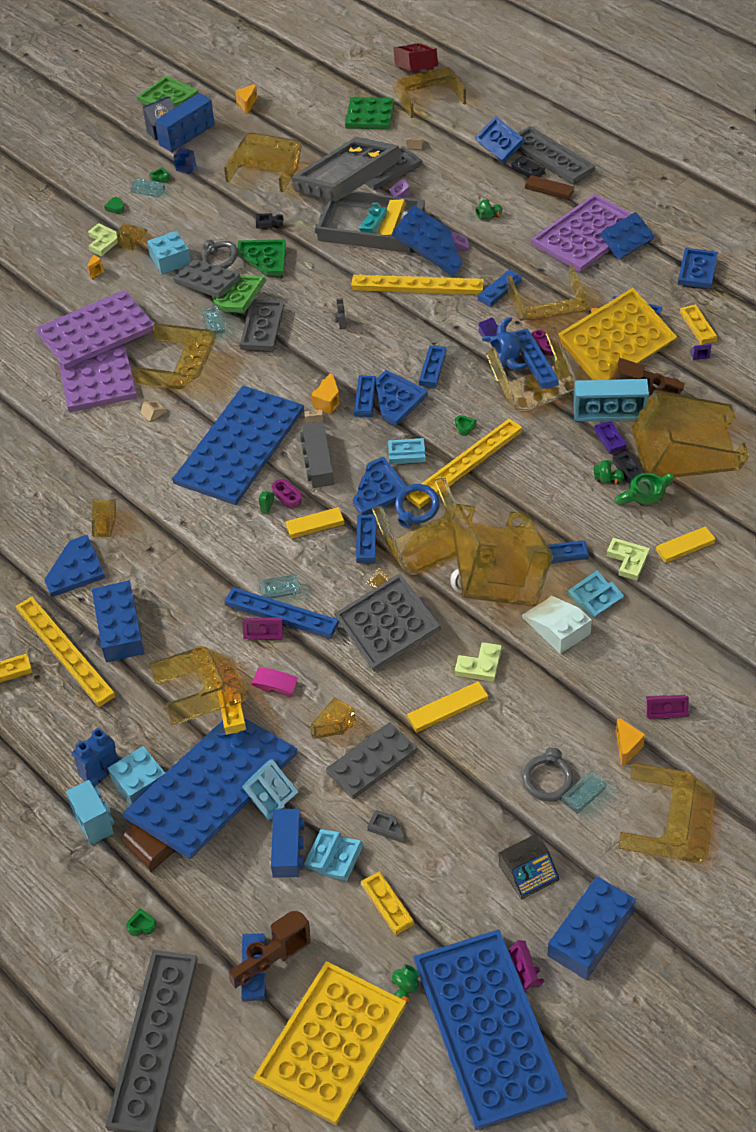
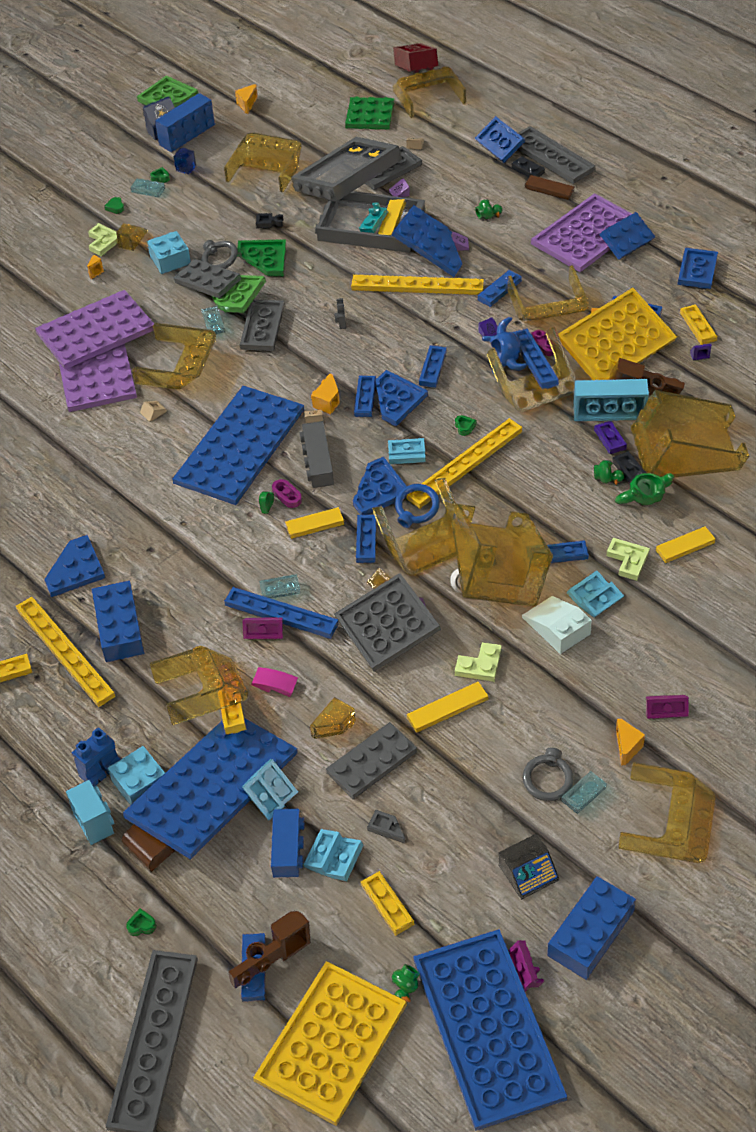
(103, 516): clear yellow slope -> none

